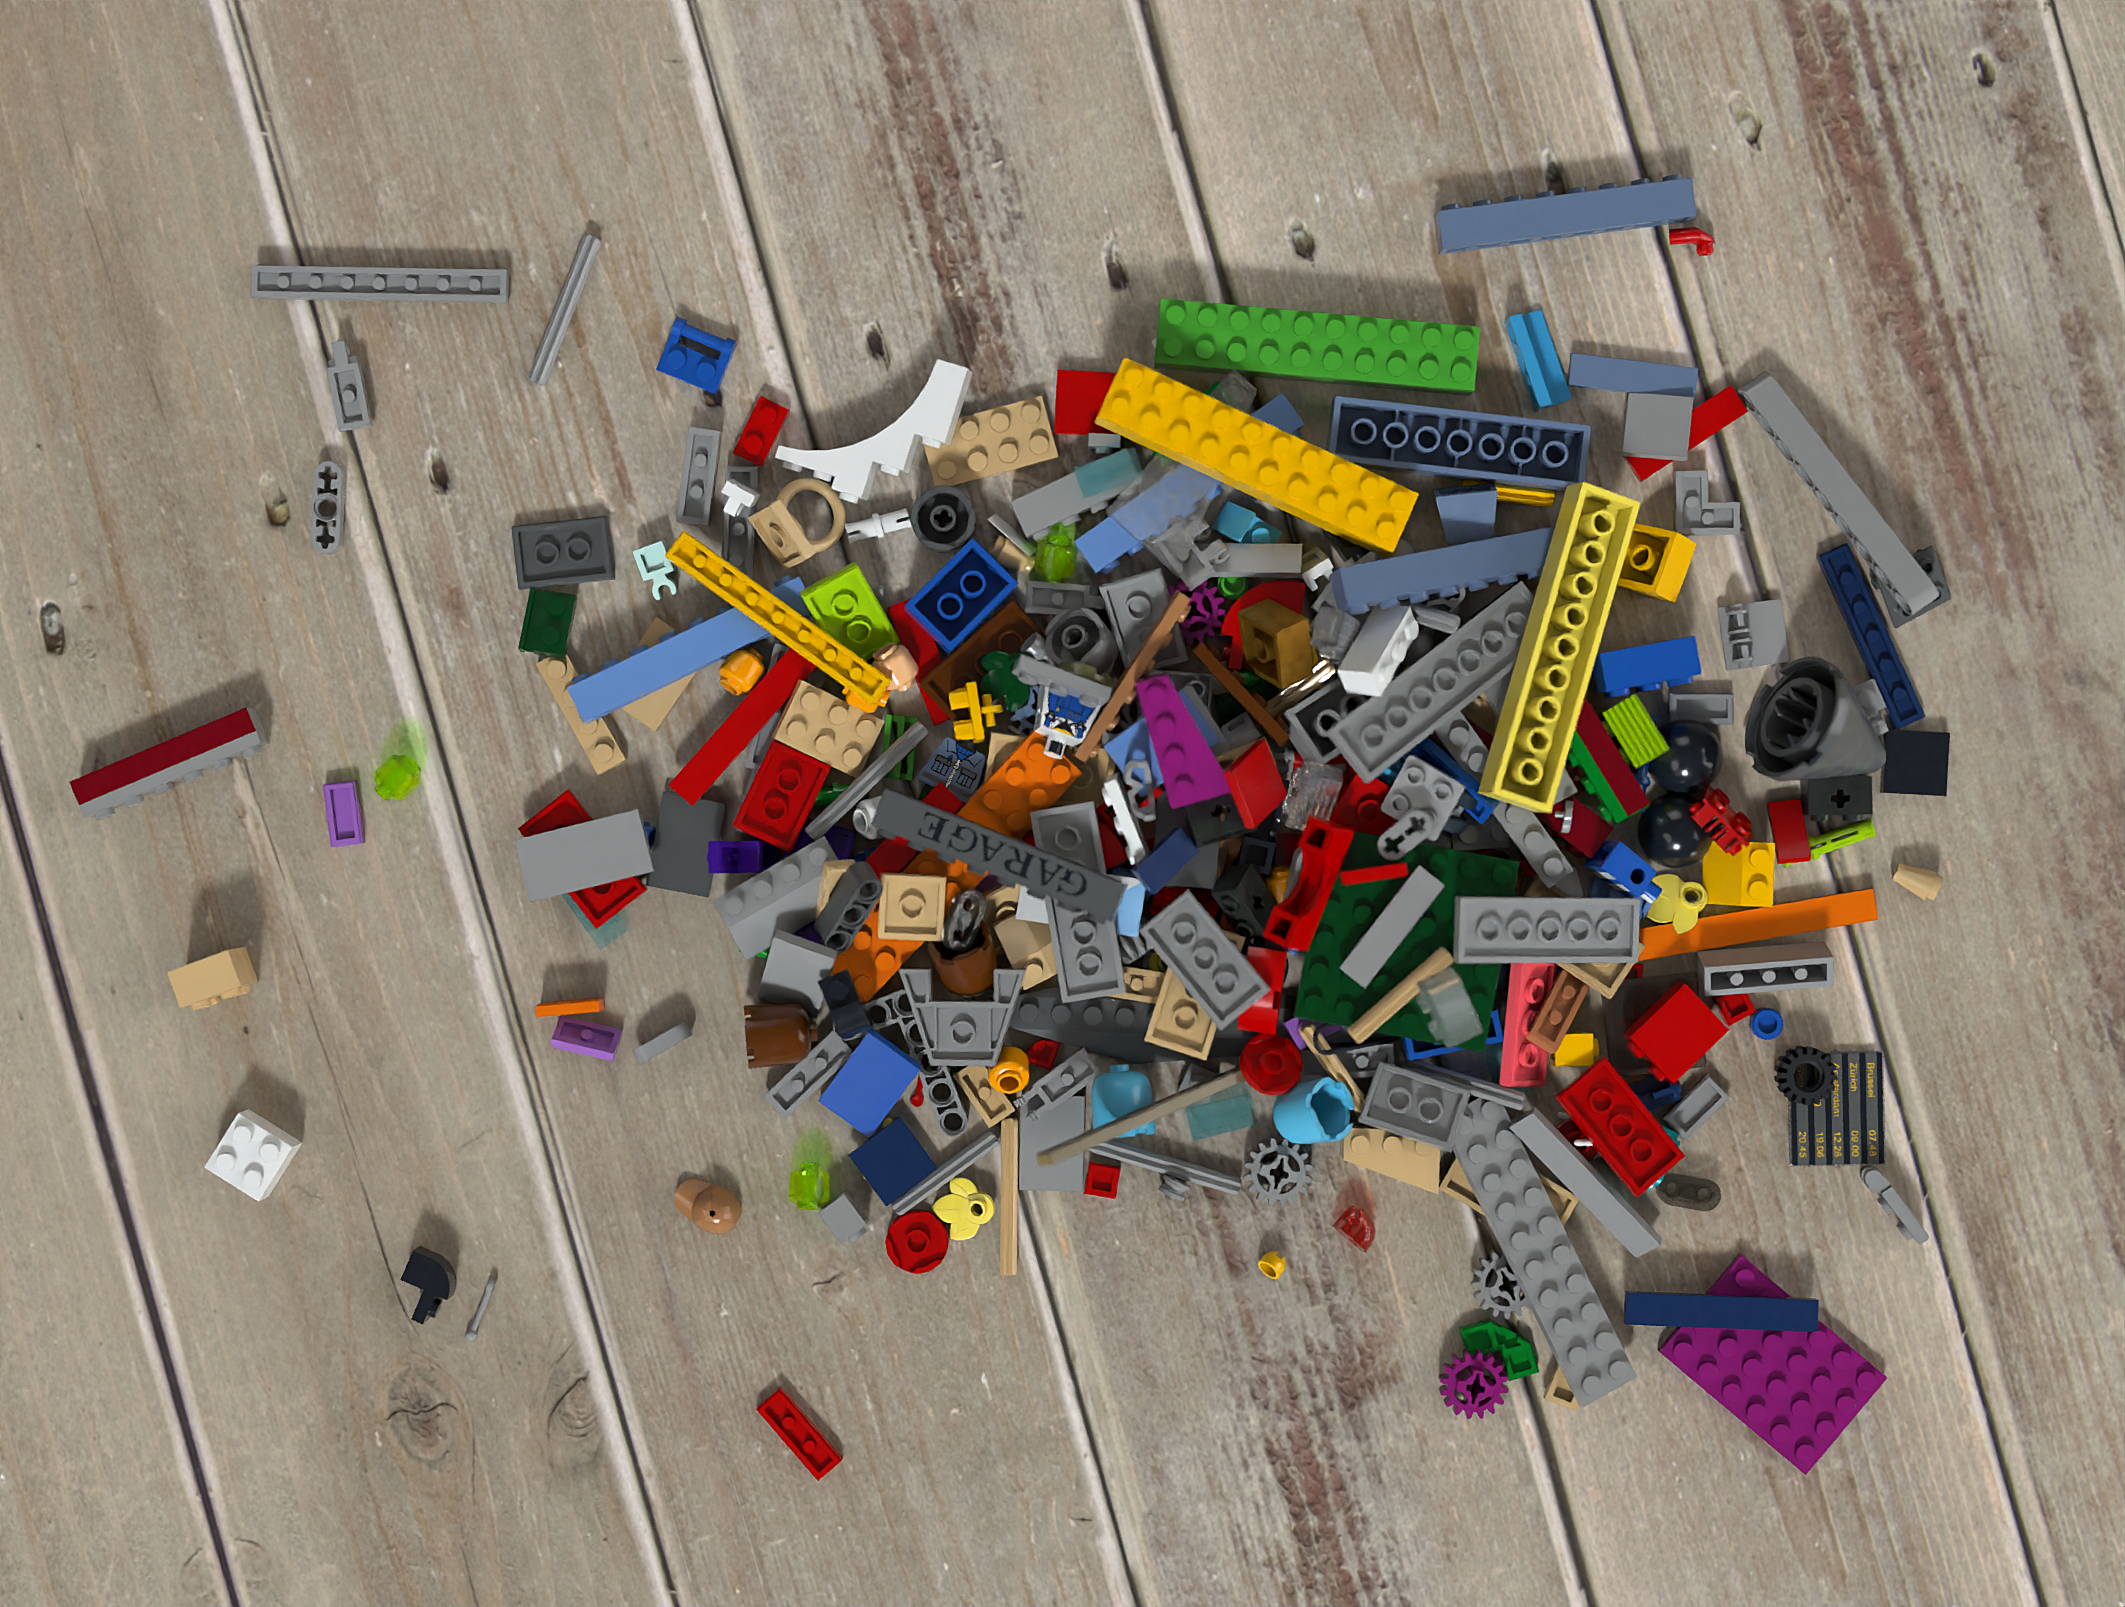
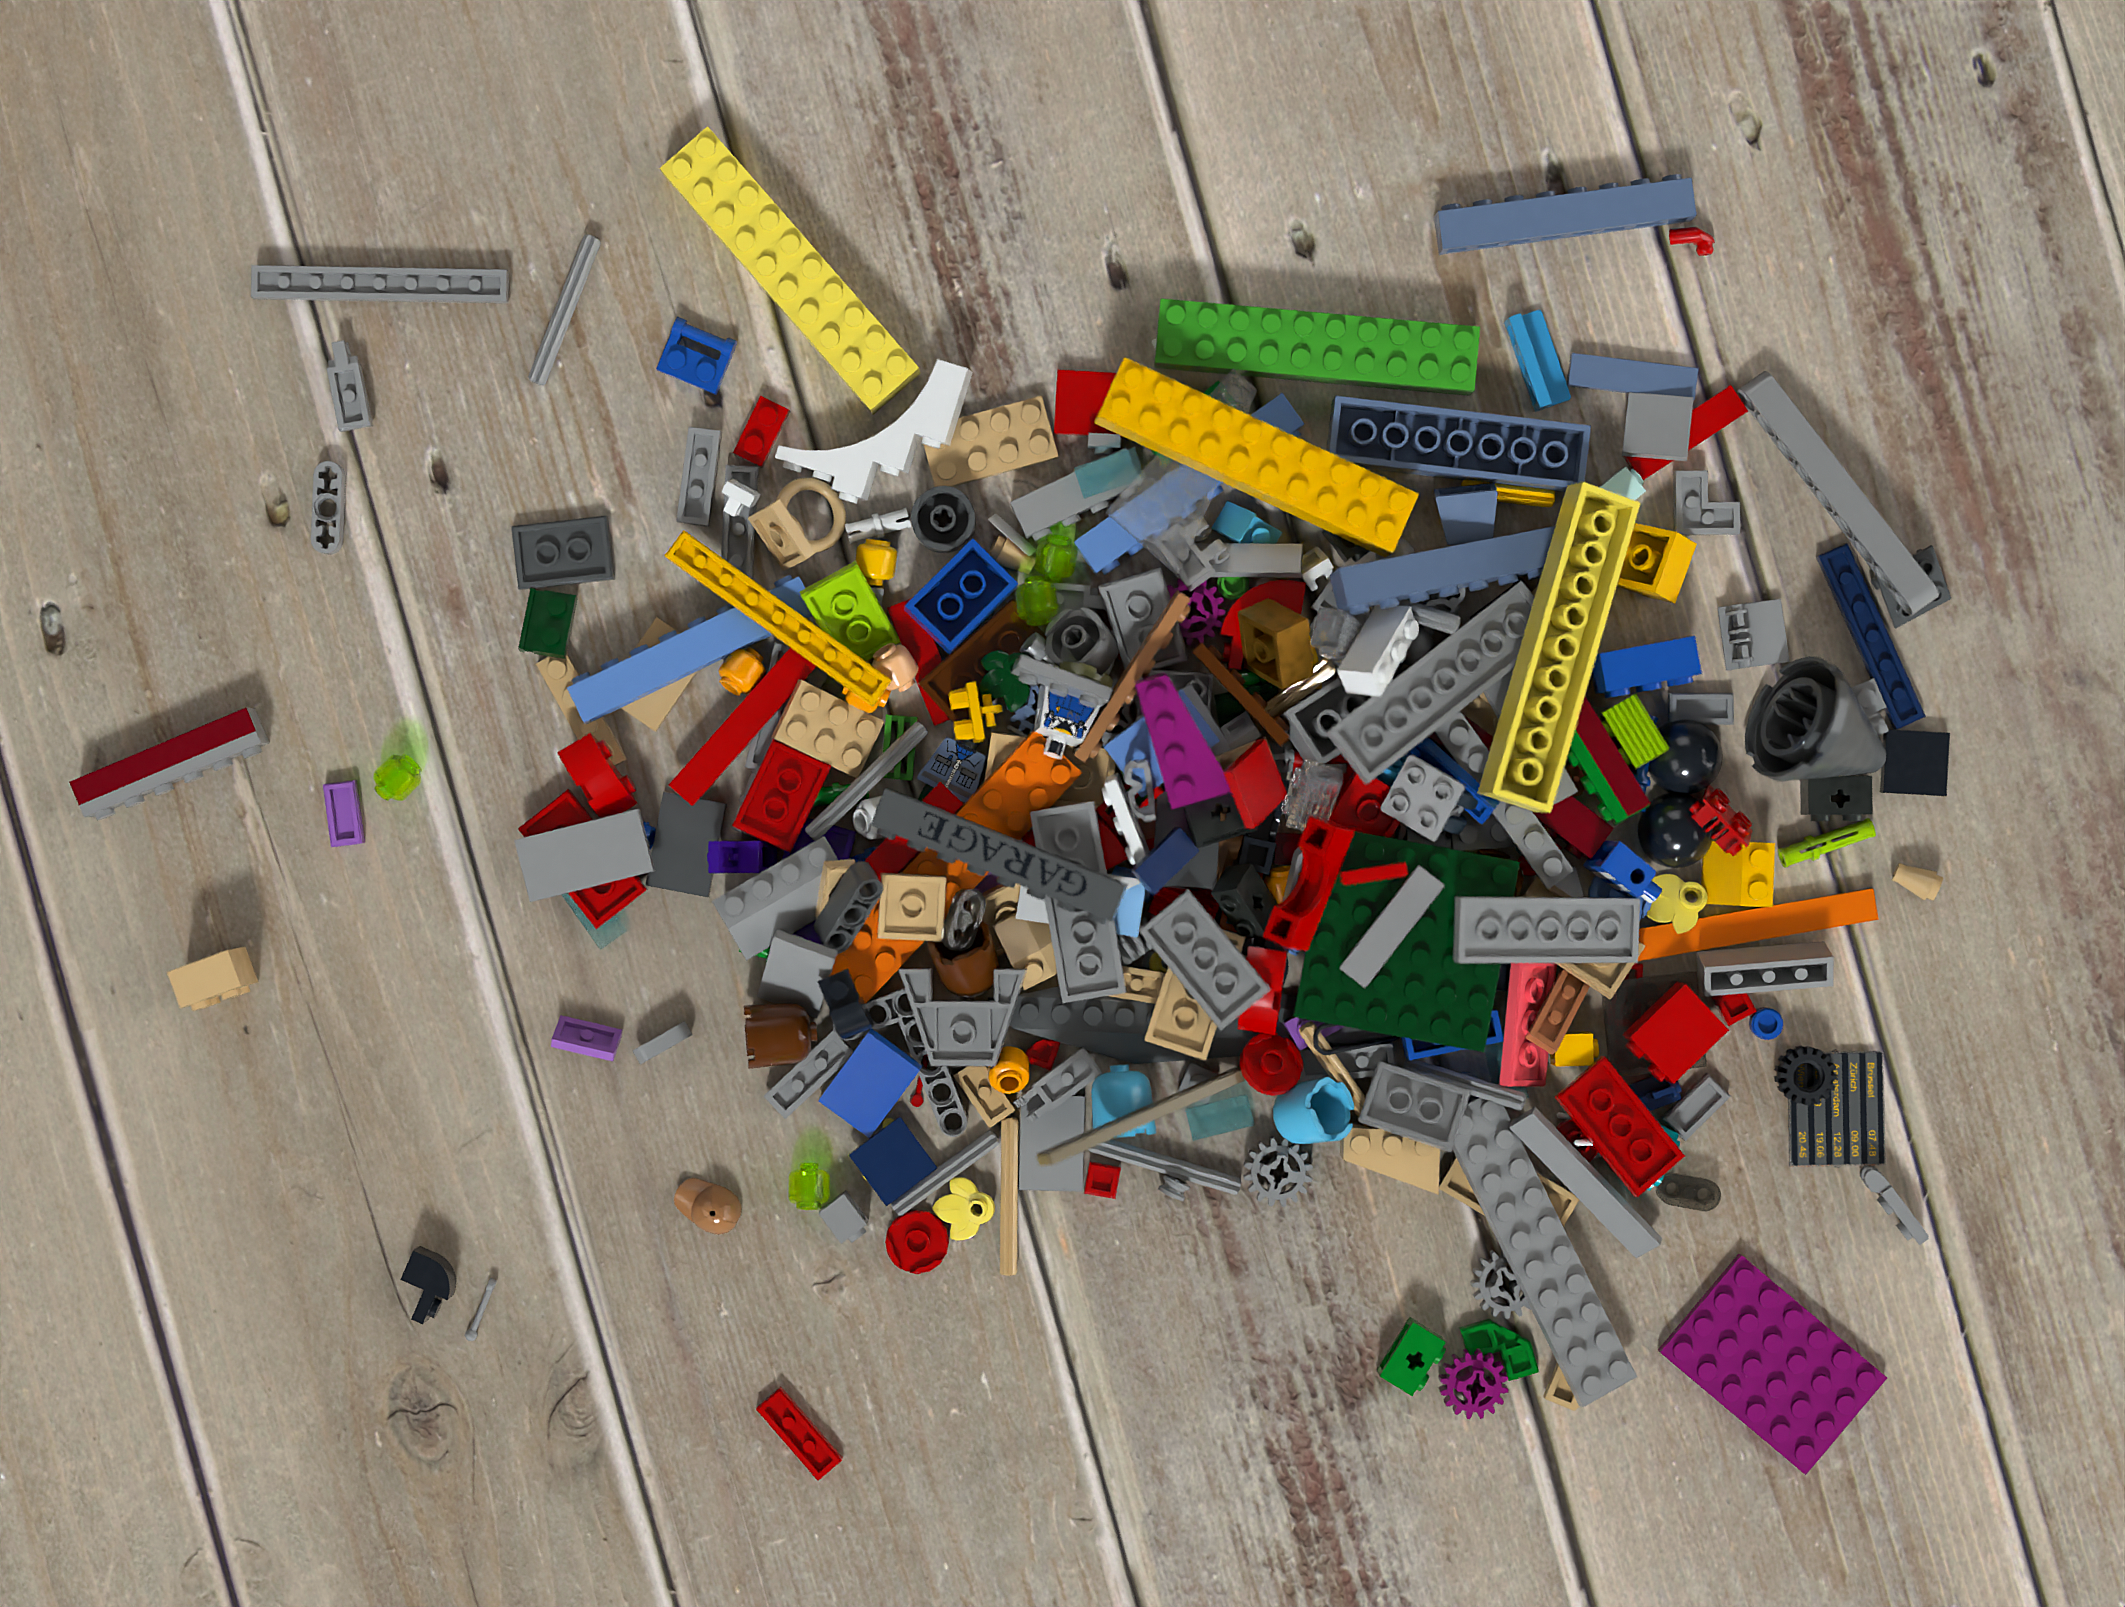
(253, 1155): white brick -> none
(570, 1007): orange tile -> none
(594, 772): none -> red brick
(655, 566): light aqua plate -> none
(790, 270): none -> light yellow brick
(876, 560): none -> yellow head
(1036, 601): none -> clear neon green head
(1272, 1265): yellow hinge -> none
(1356, 1228): clear red piece -> none
(1398, 996): tan axle -> none
(1410, 840): light grey beam -> none
(1411, 1340): none -> green brick
(1449, 1008): clear brick -> none
(1566, 816): light grey piece -> none
(1625, 483): none -> light aqua brick
(1721, 1311): dark blue tile -> none
(1788, 831): red tile -> none

